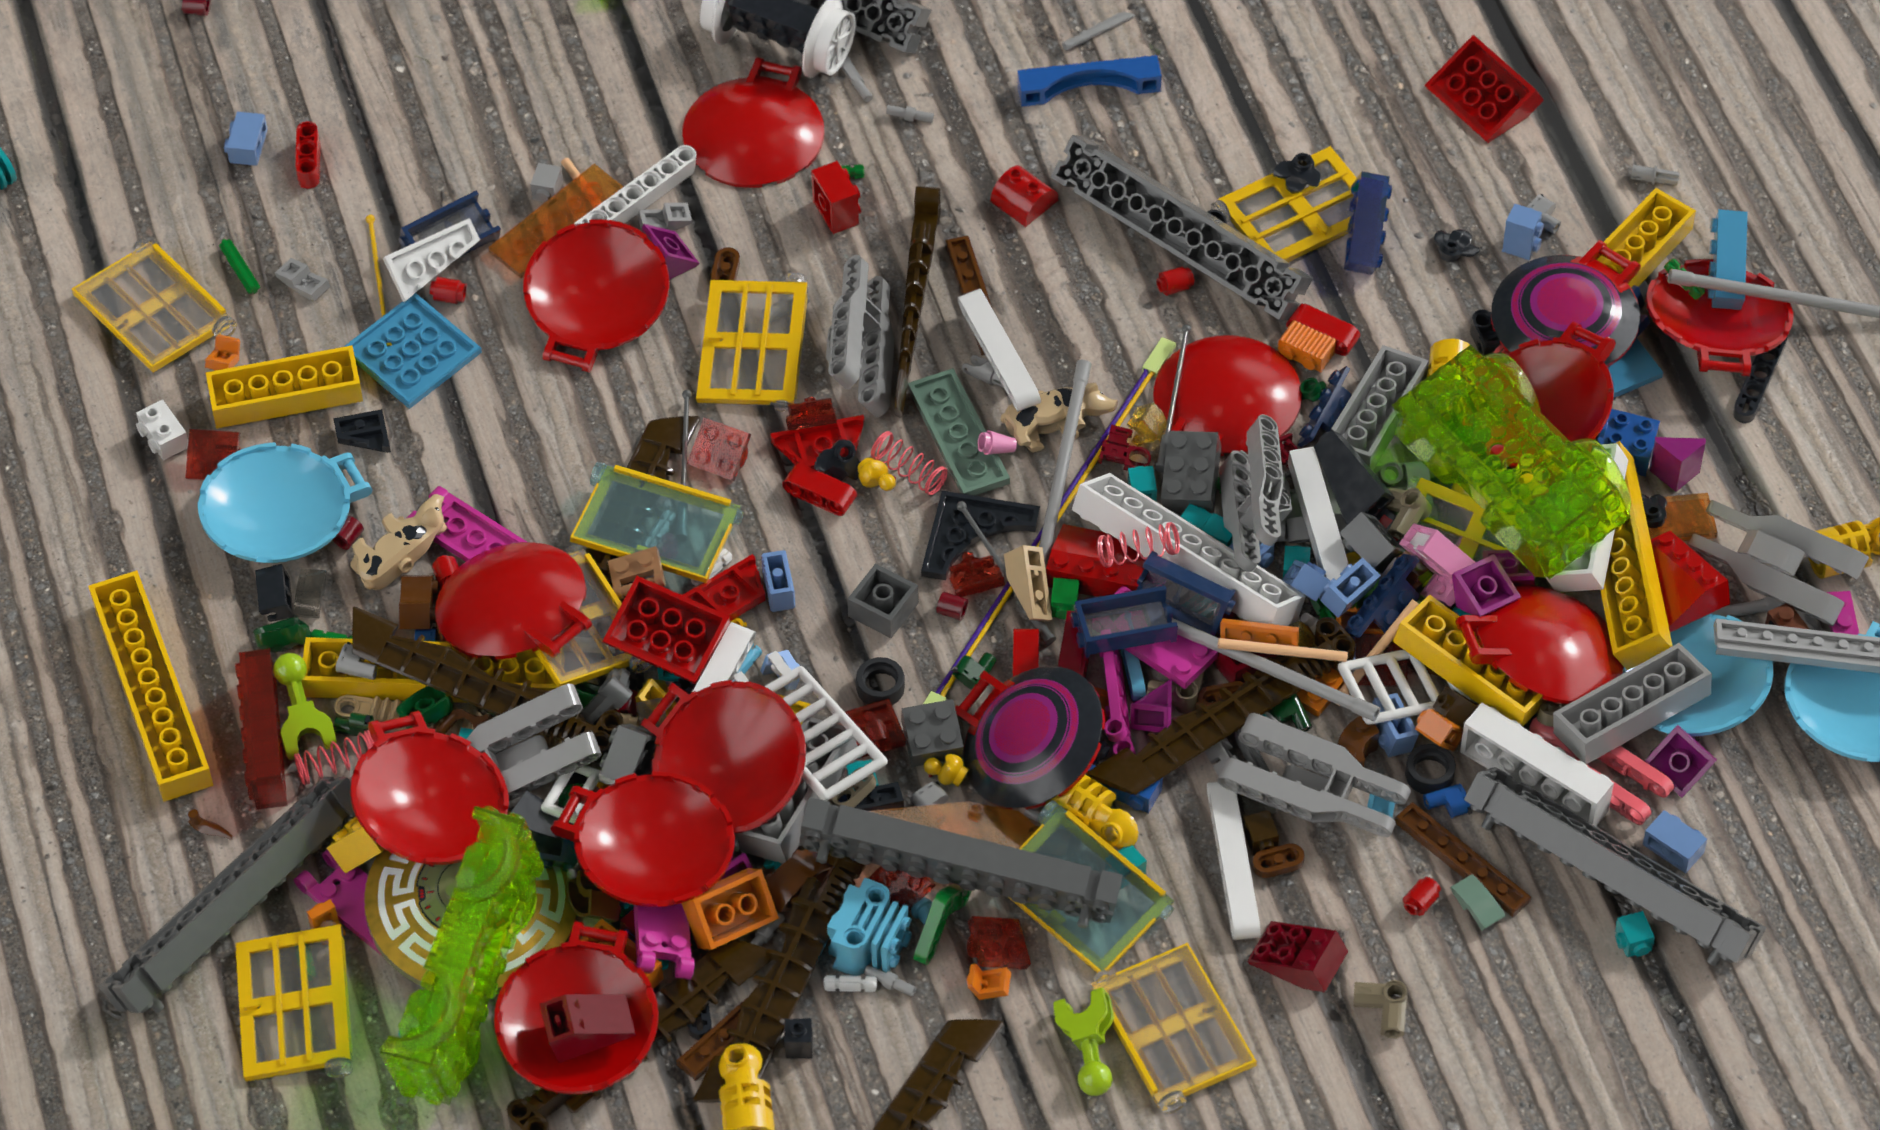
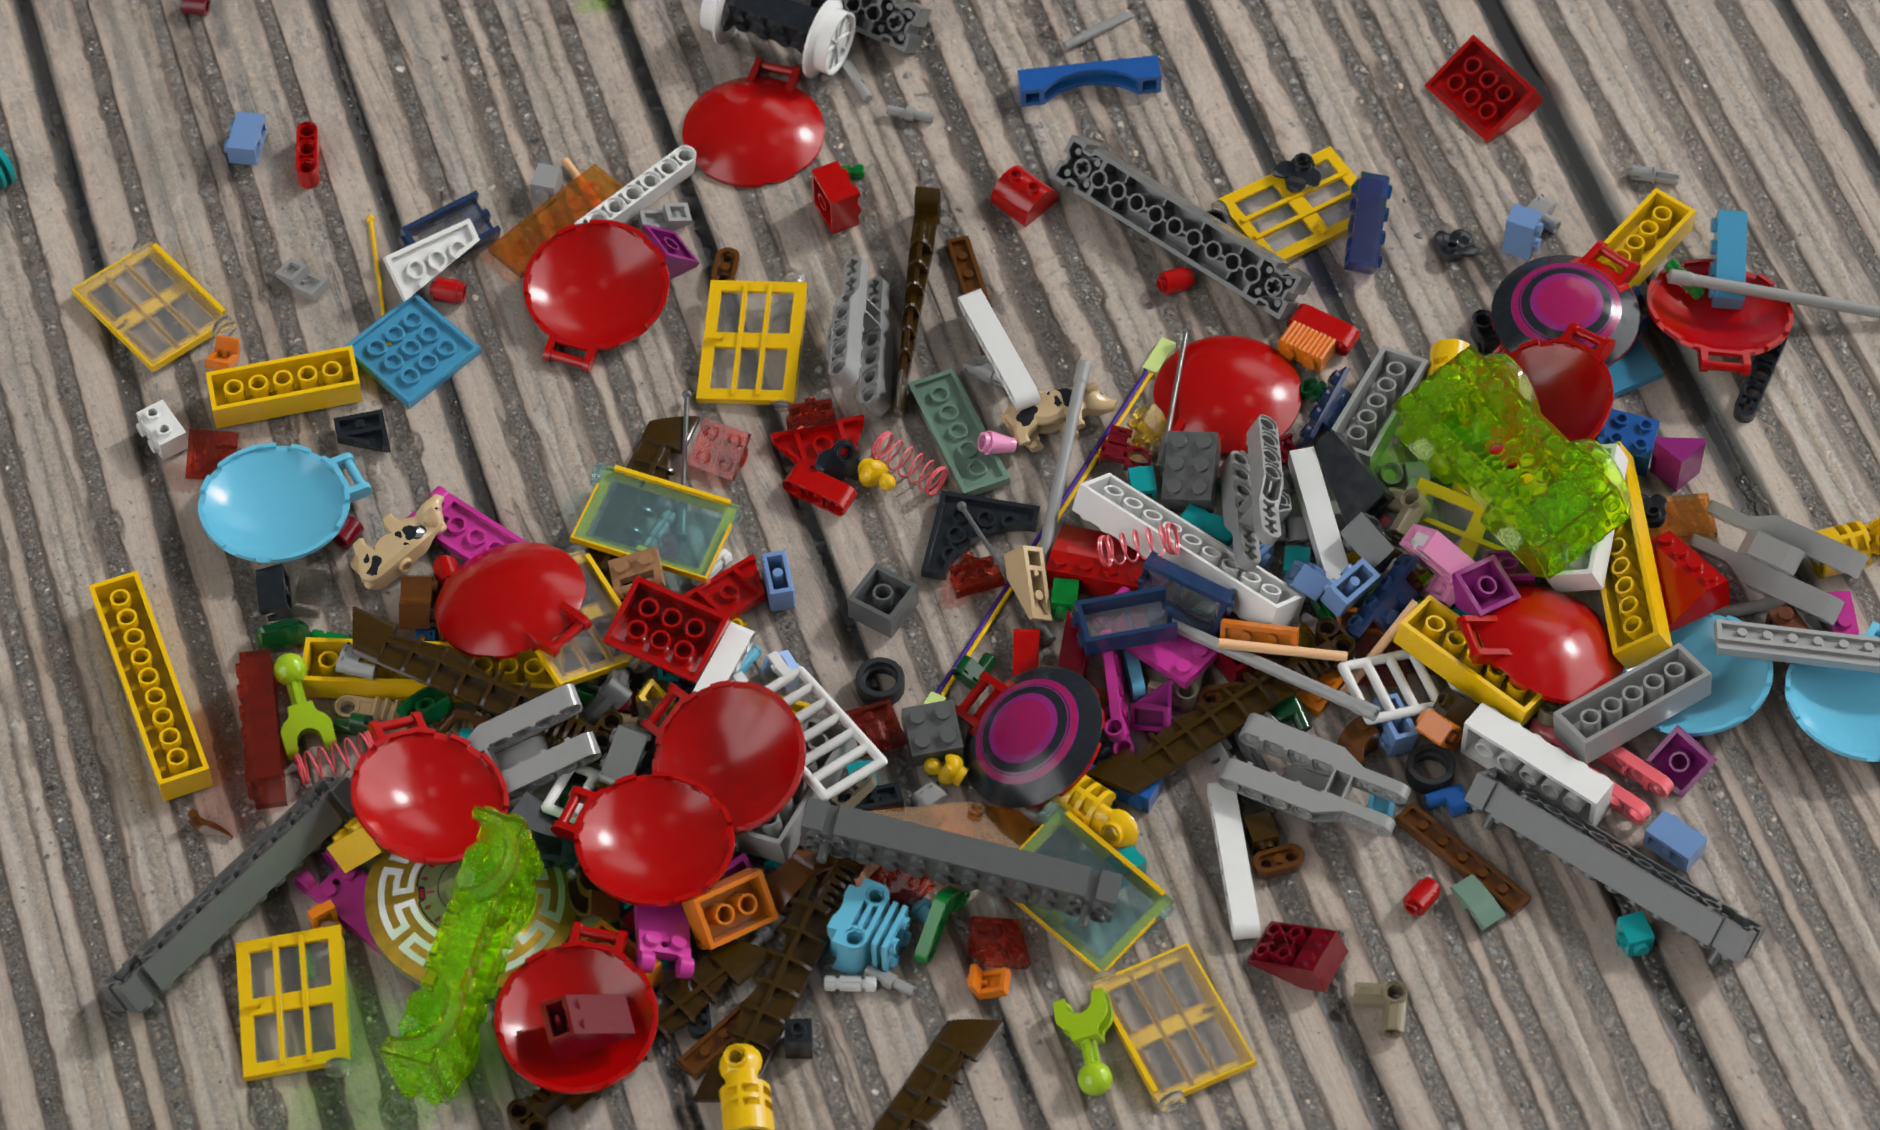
(239, 266): green axle -> none
(952, 606): dark red gear -> none

